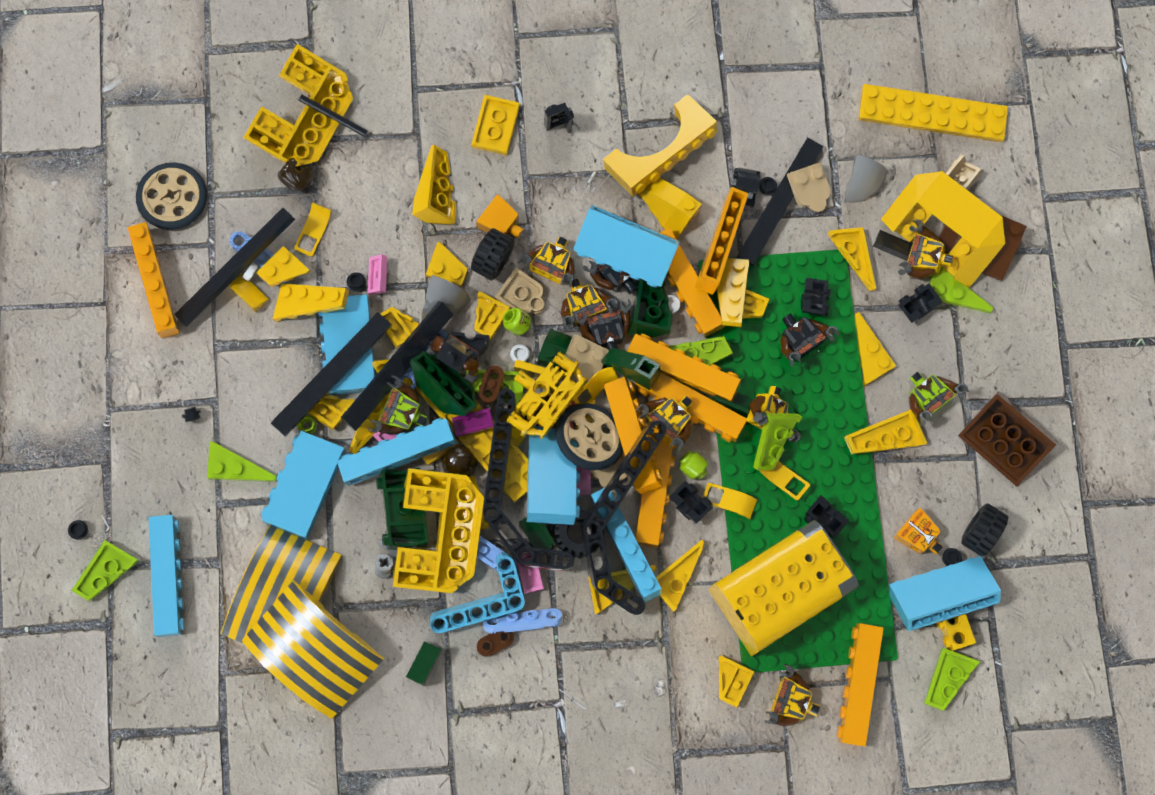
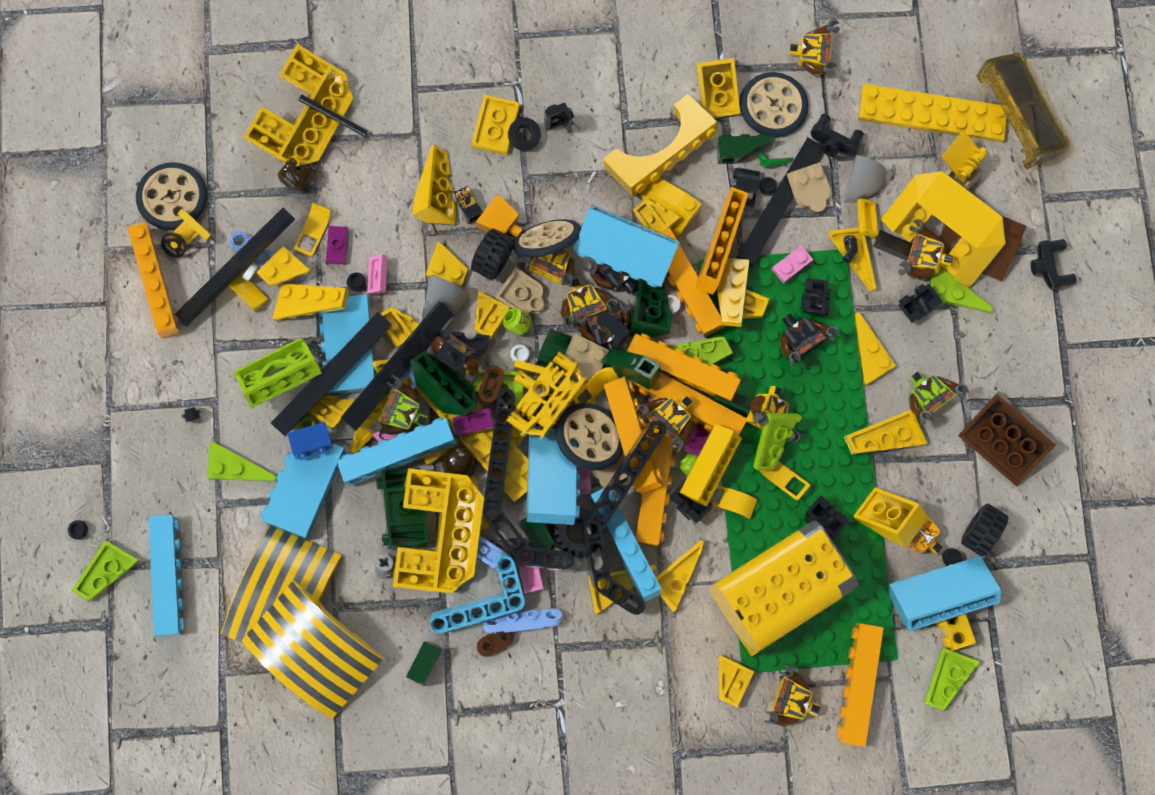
(183, 235): none -> yellow piece
(299, 368): none -> lime fence
(310, 441): none -> blue brick
(336, 245): none -> magenta plate
(468, 204): none -> black leg
(534, 129): none -> black tyre
(547, 238): none -> wedge
(615, 329): none -> black leg
(655, 215): none -> yellow wing
(697, 440): none -> magenta plate
(711, 464): none -> yellow brick
(718, 87): none -> yellow slope
(737, 148): none -> dark green slope
(770, 163): none -> green bar
(779, 81): none -> wedge
(792, 264): none -> bright pink plate
(816, 50): none -> torso
(833, 141): none -> black connector
(852, 250): none -> black arm
(867, 218): none -> yellow tile
(891, 516): none -> yellow slope
(964, 156): none -> yellow hinge
(1024, 108): none -> windscreen
(1046, 267): none -> black connector

